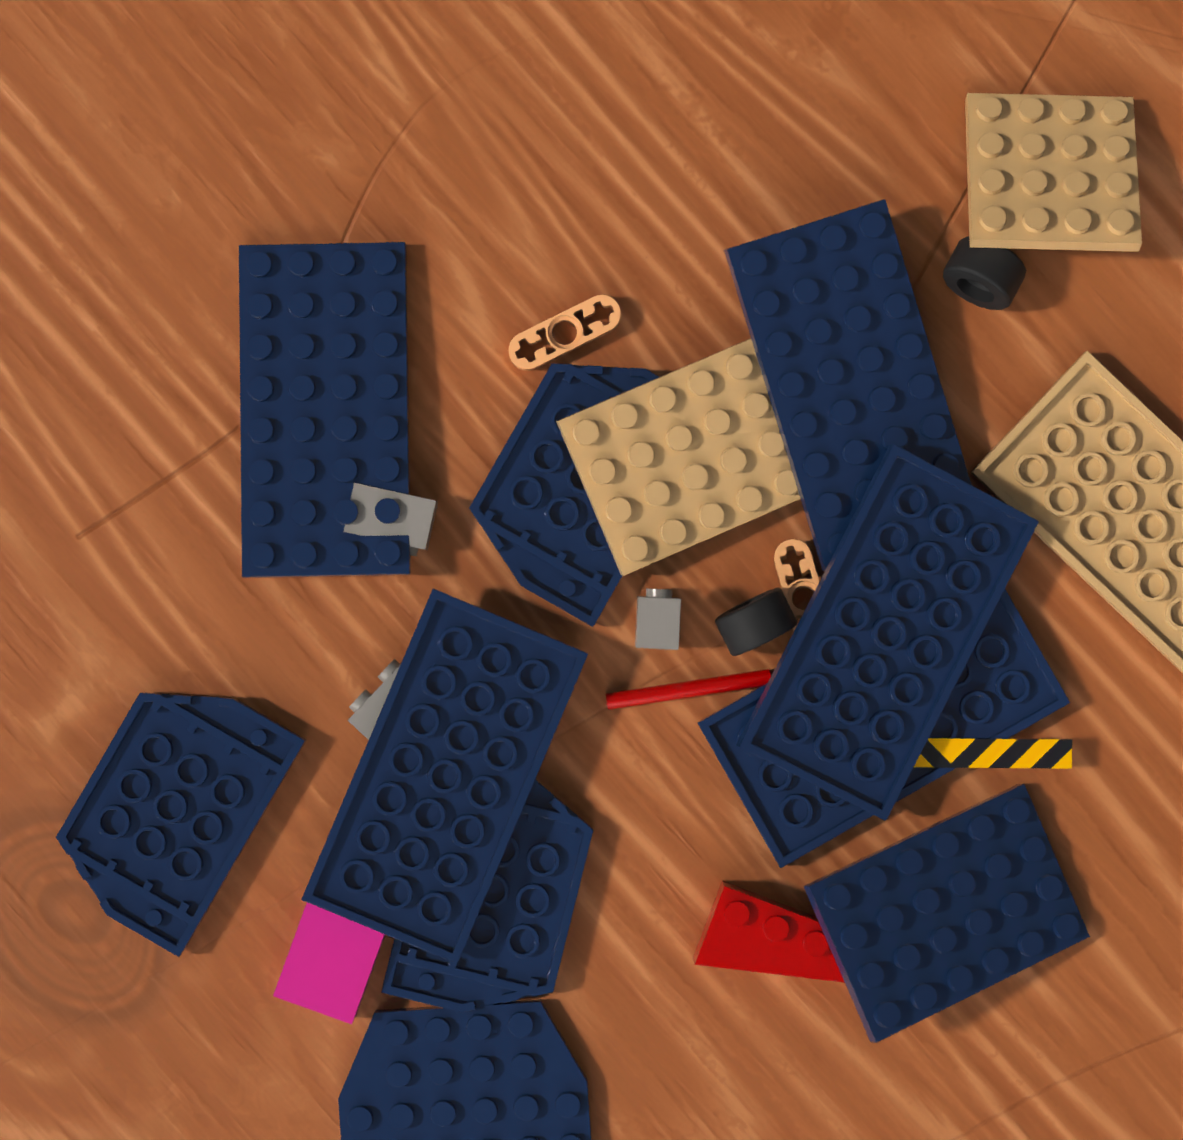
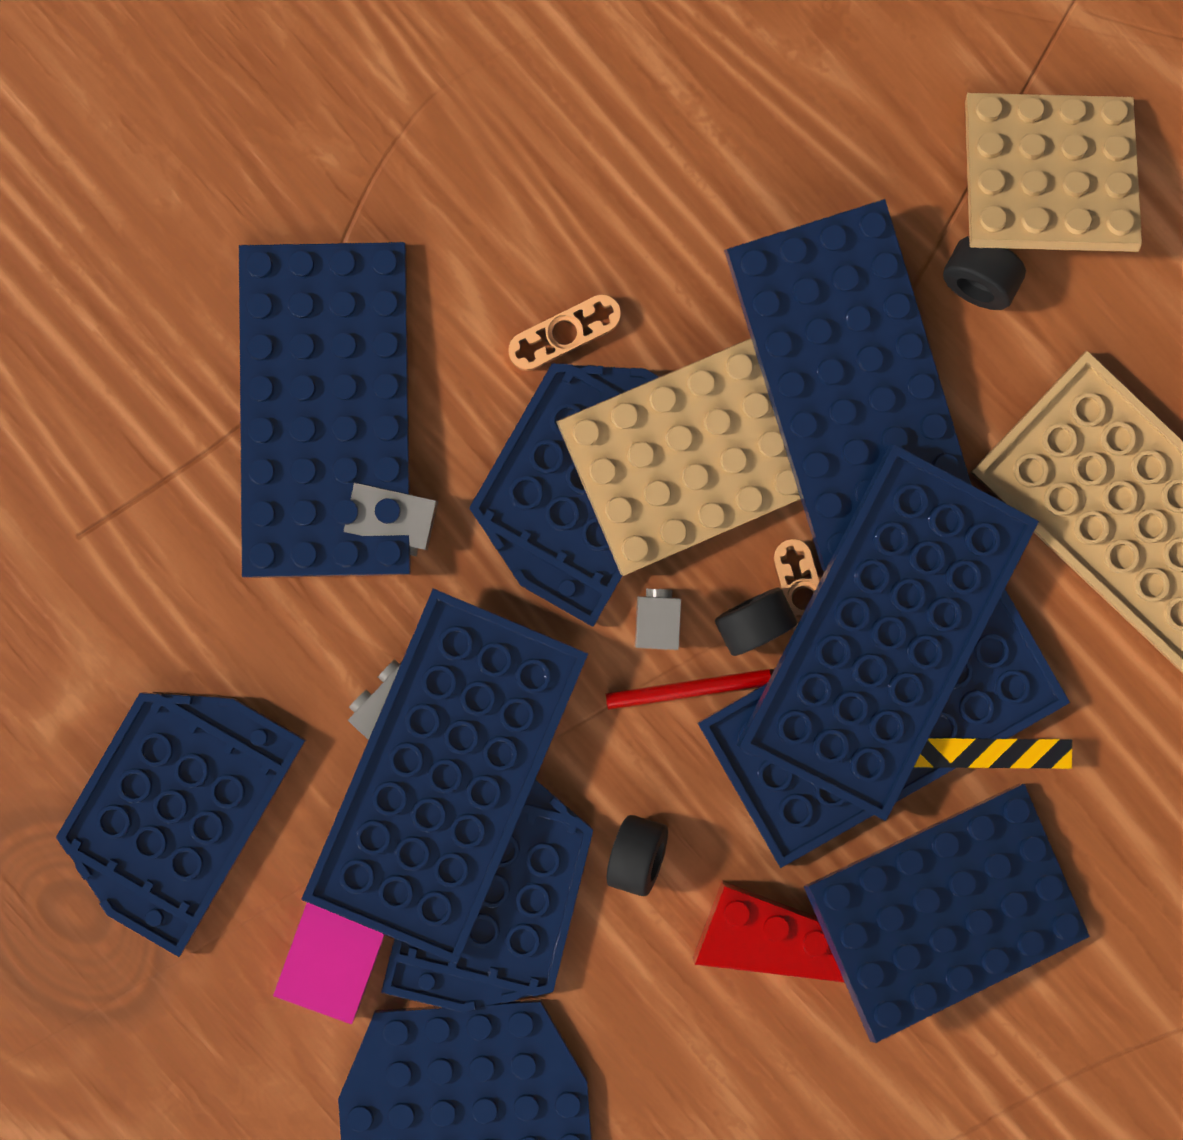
(637, 855): none -> black tyre

